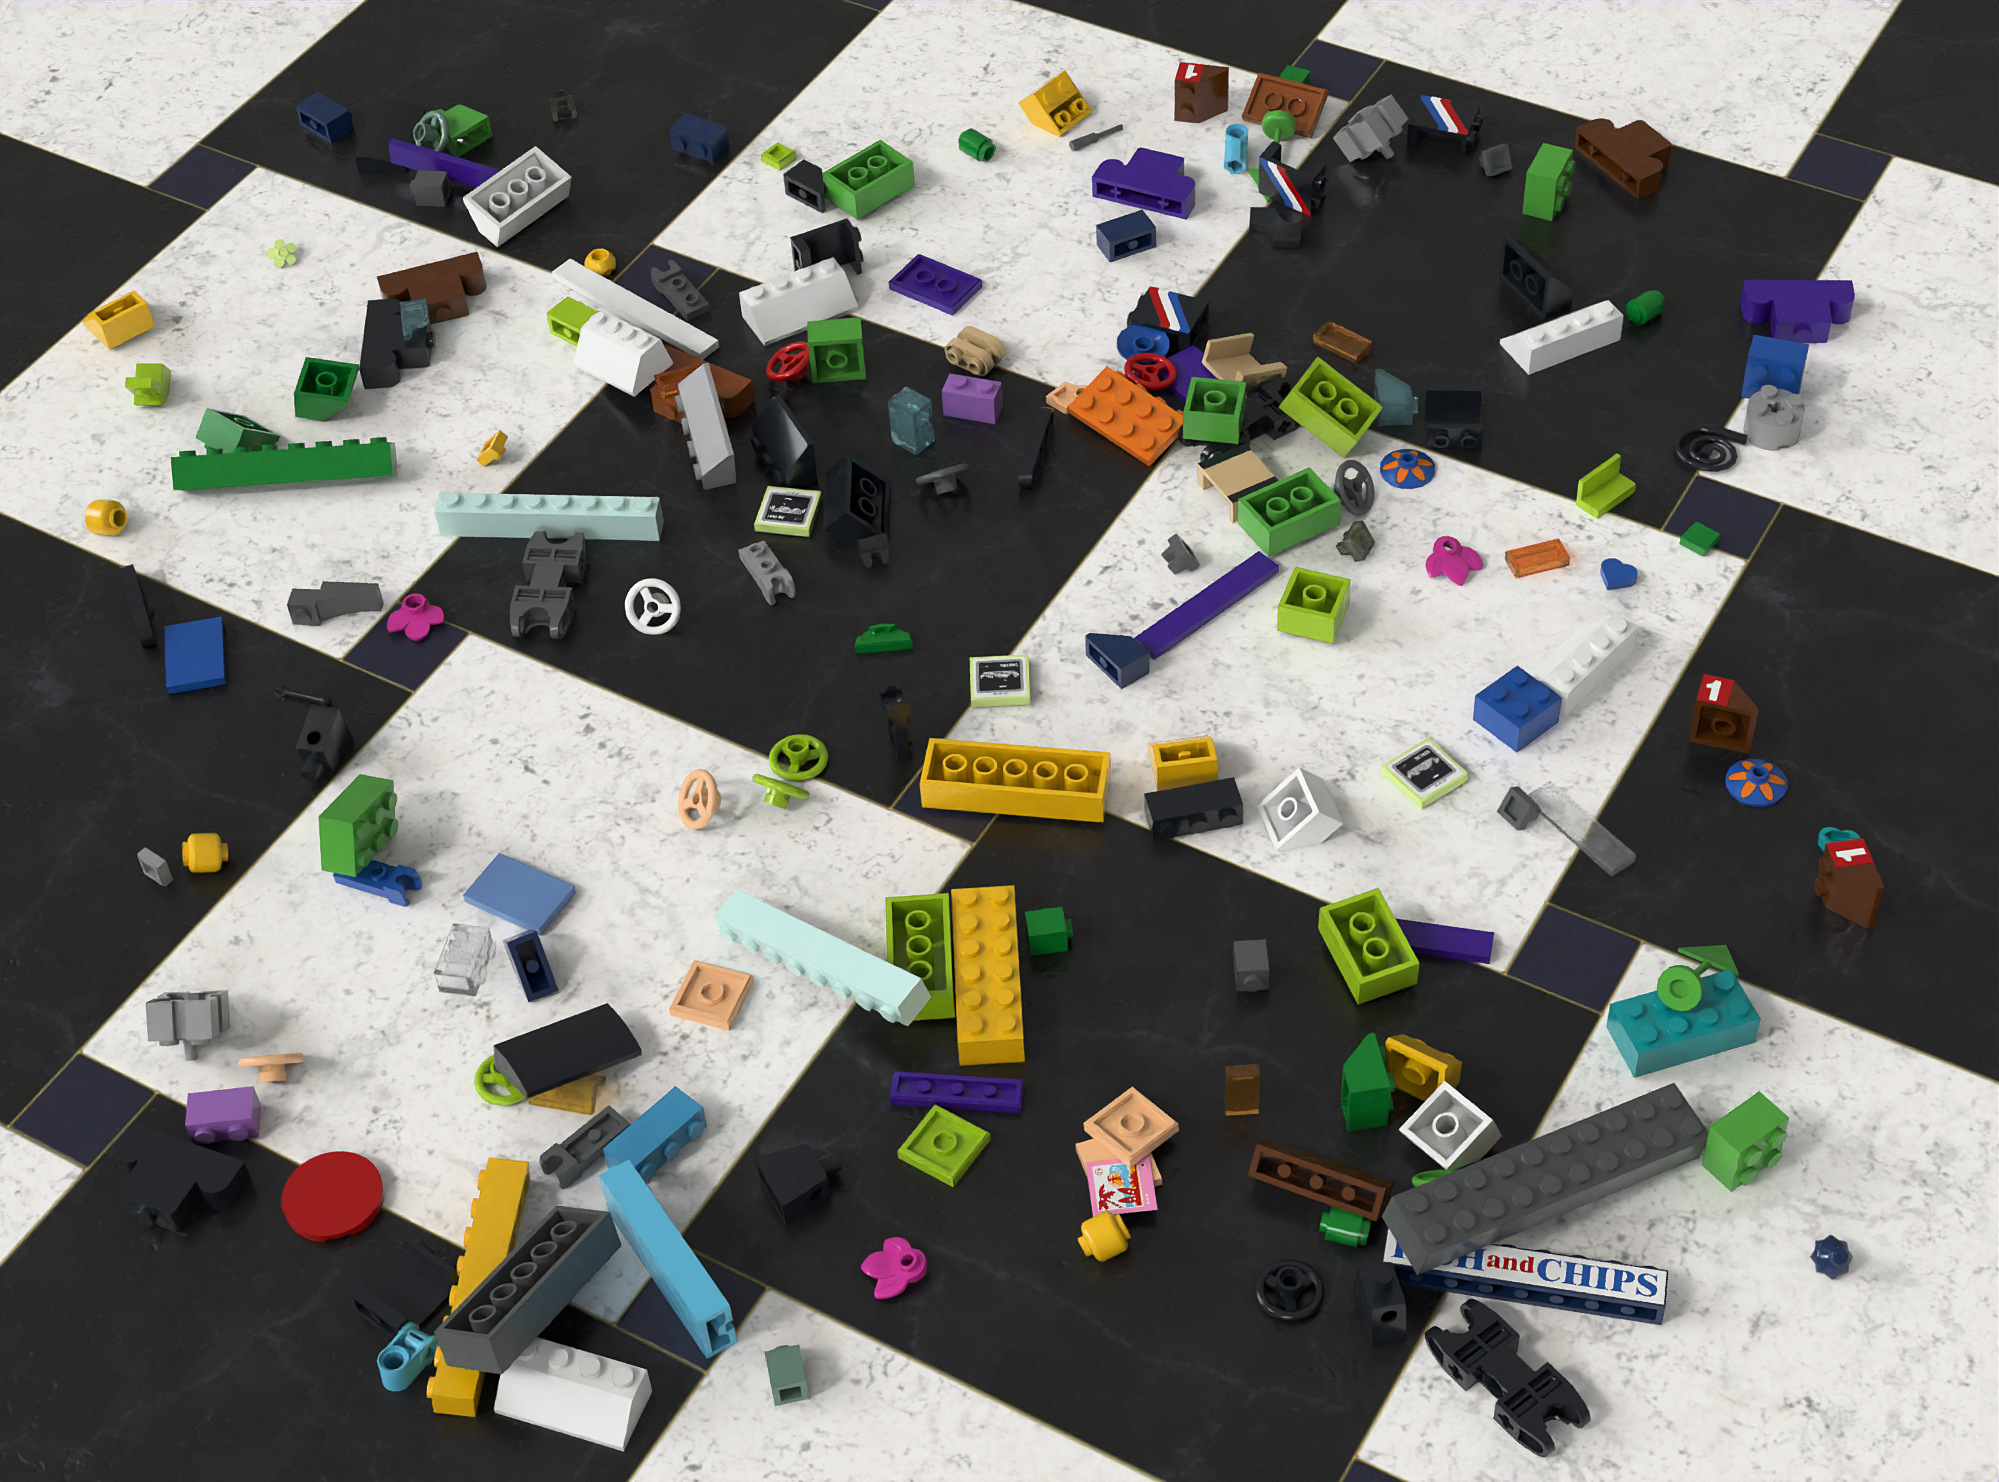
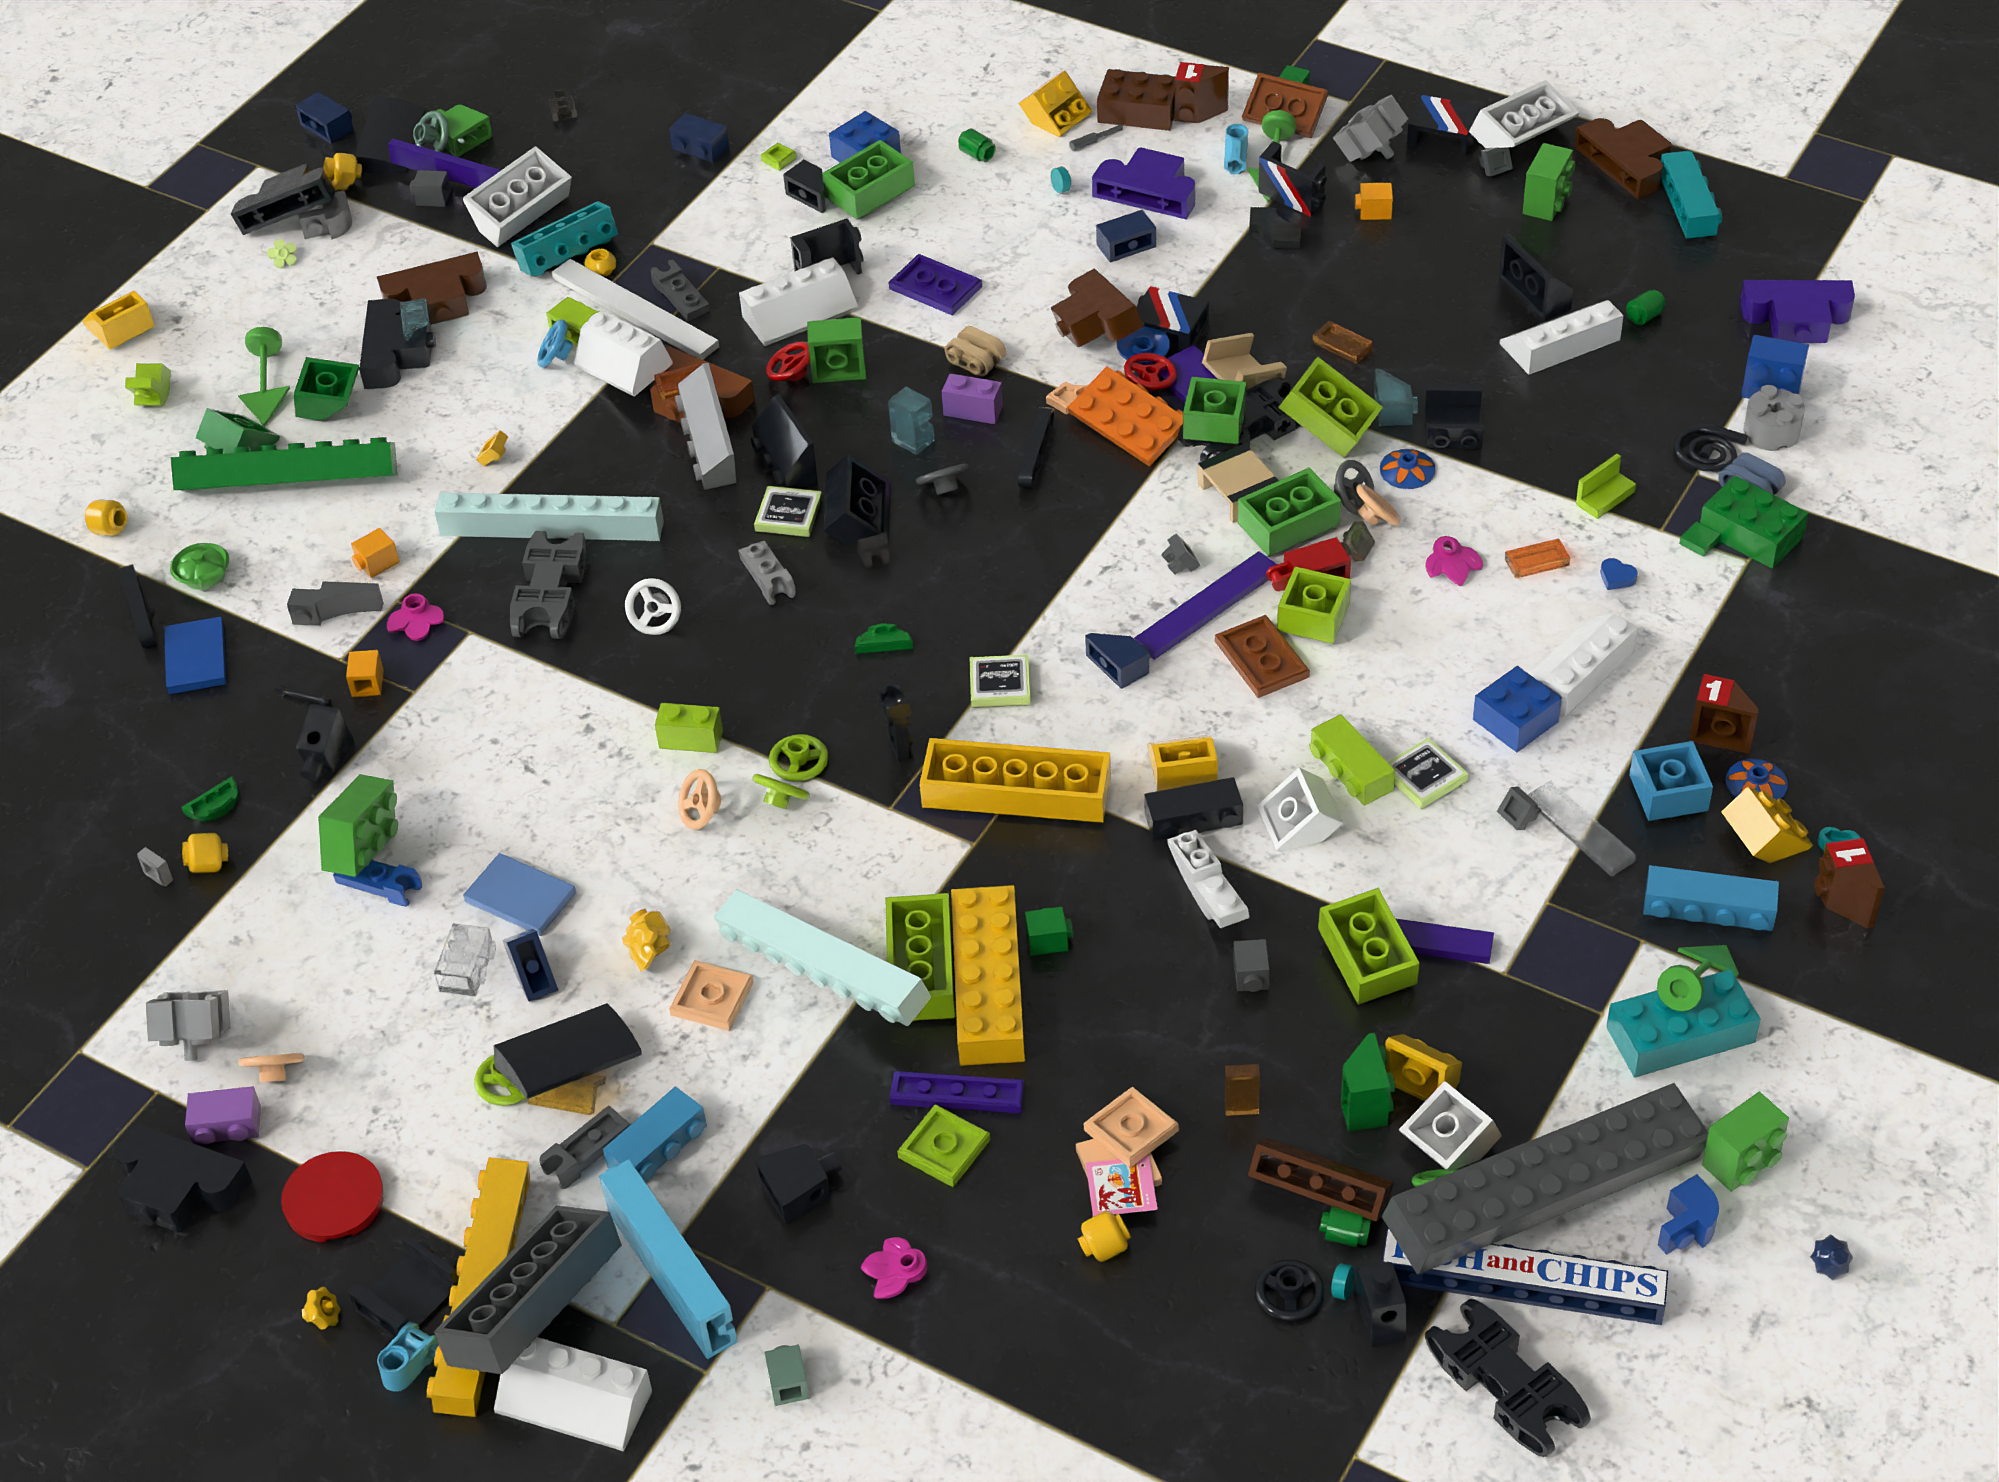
(200, 565): none -> bright green piece
(214, 802): none -> green tile
(263, 343): none -> bright green piece
(283, 197): none -> black brick
(321, 1308): none -> yellow piece
(331, 219): none -> flat silver brick
(342, 170): none -> yellow head
(364, 673): none -> light orange brick
(374, 553): none -> light orange brick
(554, 344): none -> dark azure piece
(564, 239): none -> teal brick
(646, 937): none -> yellow head
(688, 727): none -> lime brick
(860, 134): none -> blue brick
(1060, 179): none -> teal tile
(1095, 310): none -> reddish brown brick
(1137, 99): none -> reddish brown brick
(1205, 879): none -> white slope
(1262, 656): none -> dark orange tile
(1323, 557): none -> red brick
(1343, 1281): none -> teal tile
(1352, 760): none -> lime brick
(1374, 201): none -> light orange brick
(1376, 507): none -> light nougat piece
(1522, 116): none -> white slope
(1670, 780): none -> dark azure brick
(1690, 194): none -> teal brick
(1694, 1214): none -> blue brick
(1711, 898): none -> dark azure brick
(1754, 521): none -> green brick
(1755, 472): none -> sand blue brick
(1766, 826): none -> yellow slope

